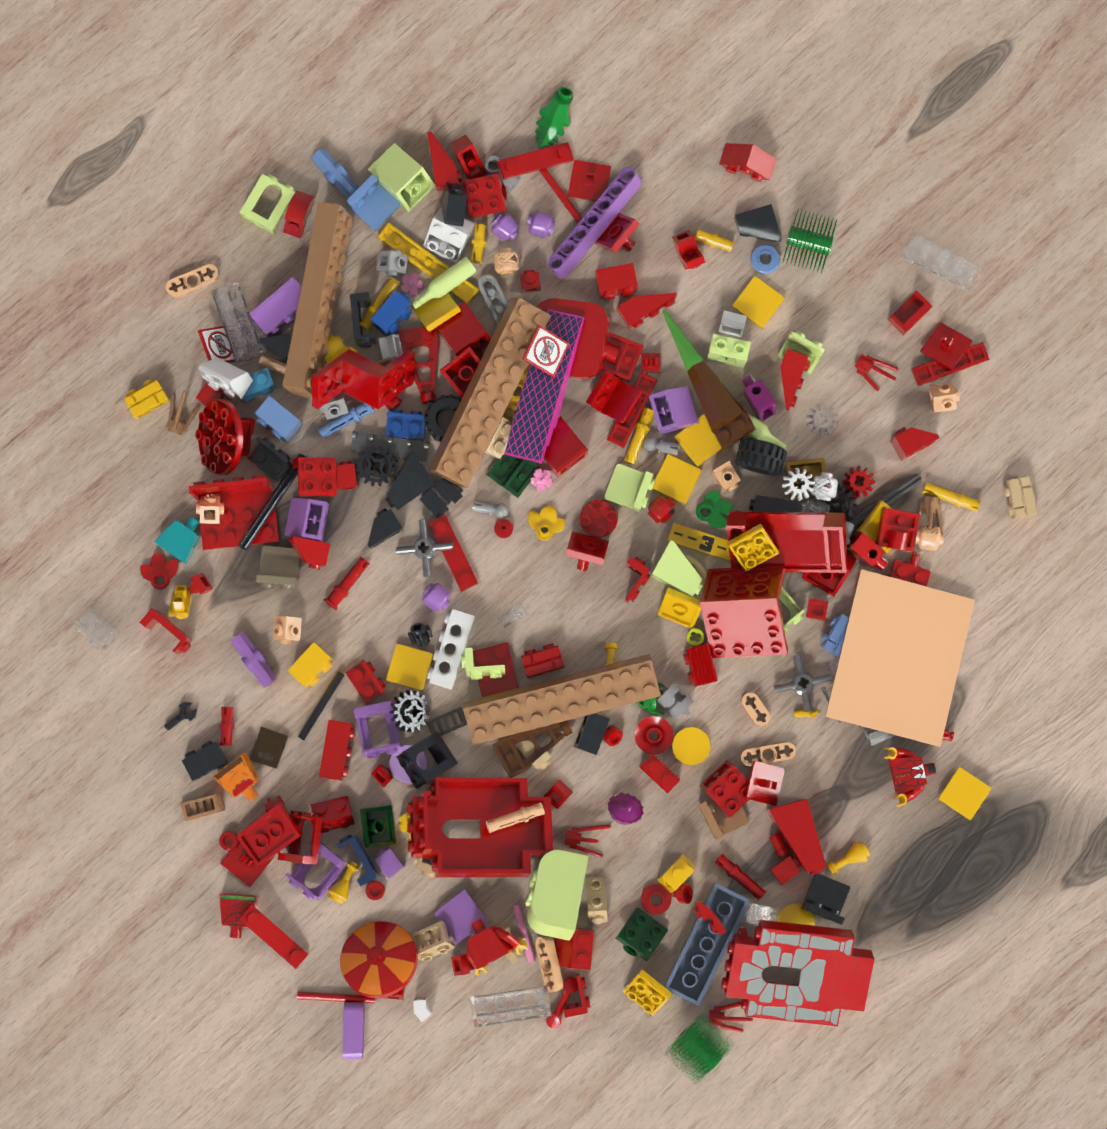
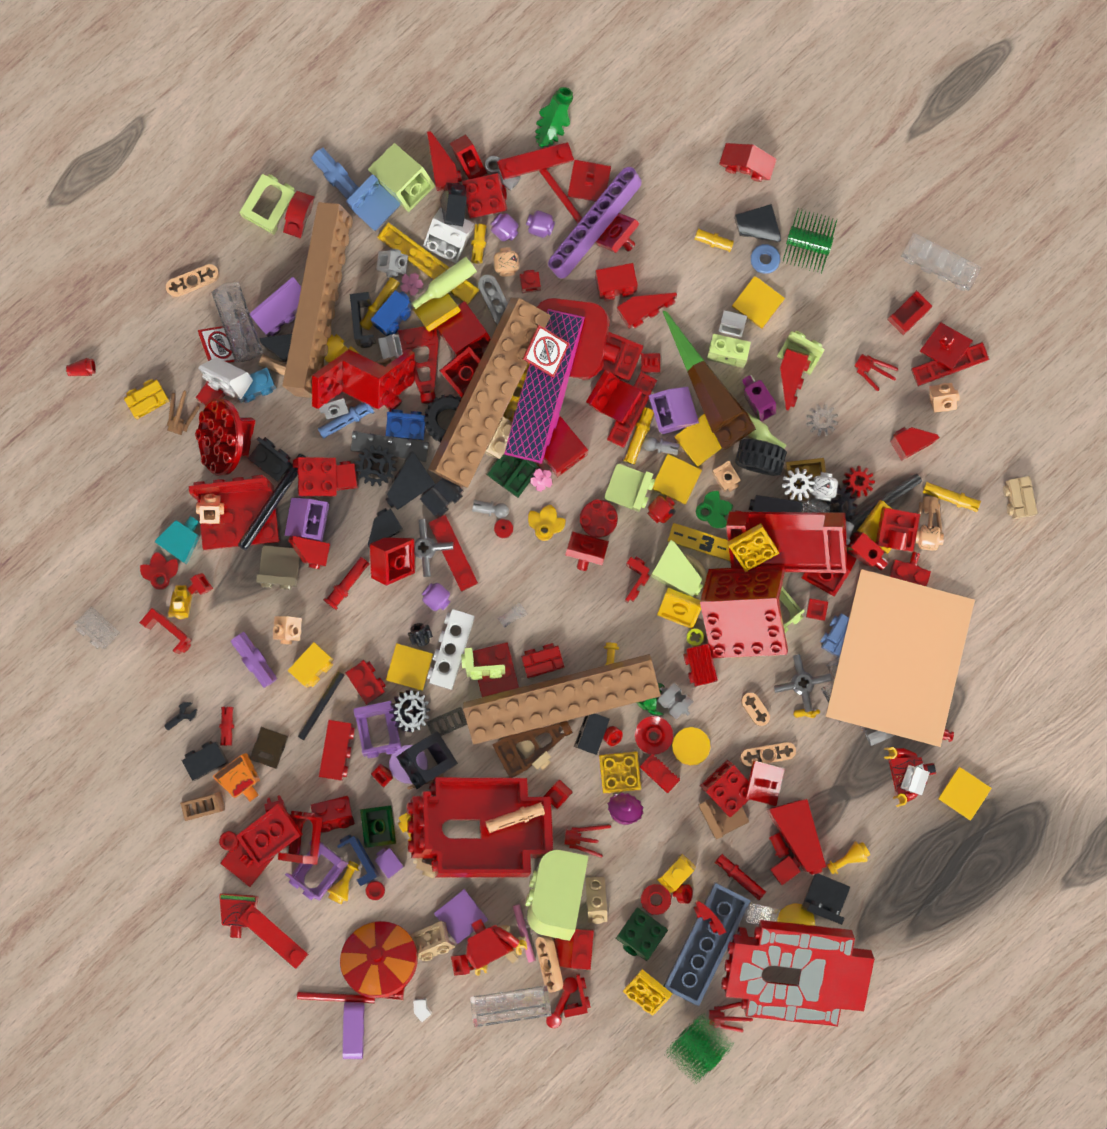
(83, 367): none -> red cone
(281, 421): medium blue brick -> none
(392, 559): none -> red slope
(620, 772): none -> yellow tile
(688, 250): red brick -> none
(915, 780): none -> white piece

